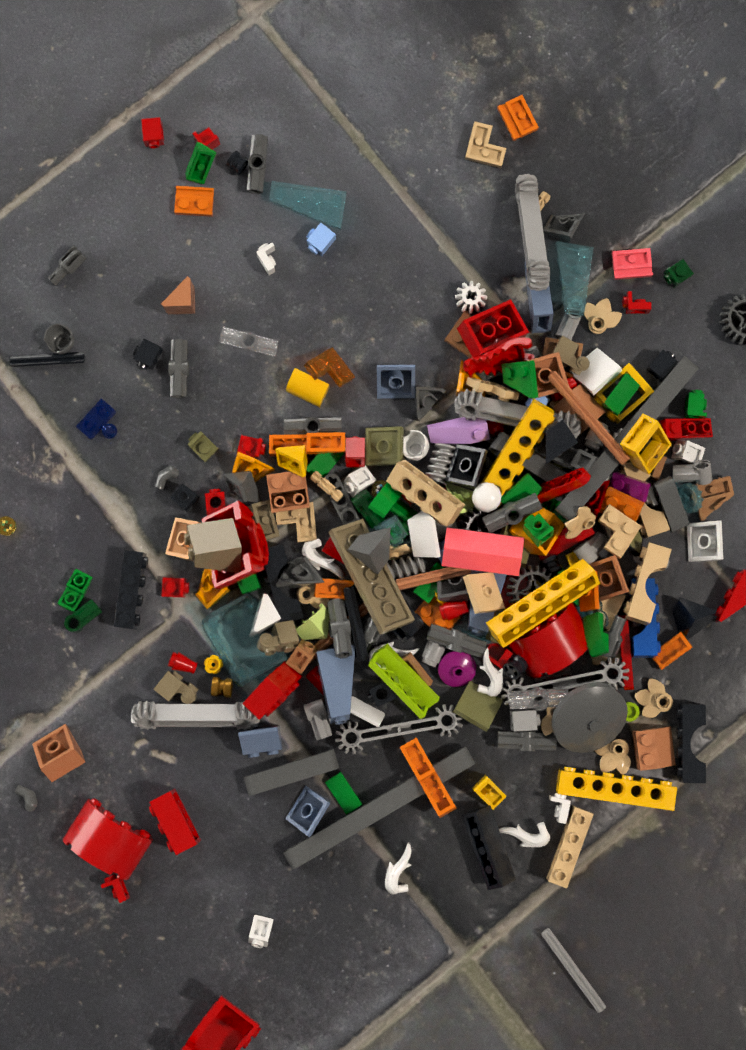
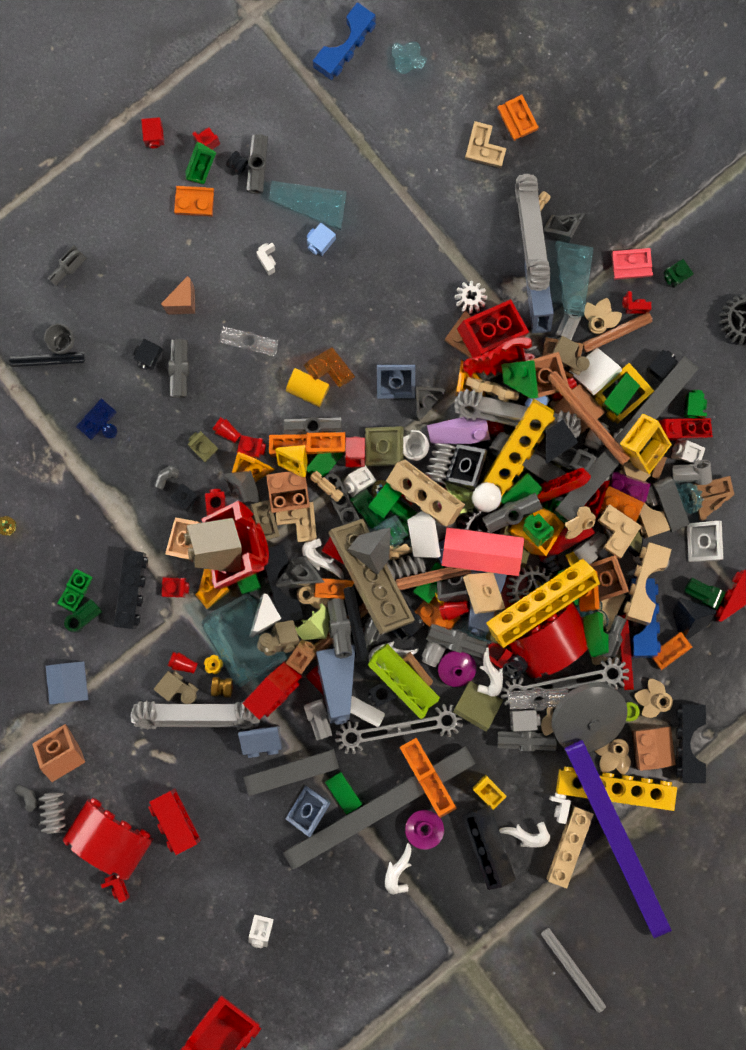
(52, 812): none -> light grey piece
(67, 682): none -> sand blue slope
(226, 430): none -> red cone
(331, 59): none -> blue arch
(409, 54): none -> clear light blue plate
(431, 837): none -> magenta dish
(617, 332): none -> nougat axle
(618, 839): none -> dark purple beam
(709, 595): none -> dark green piece

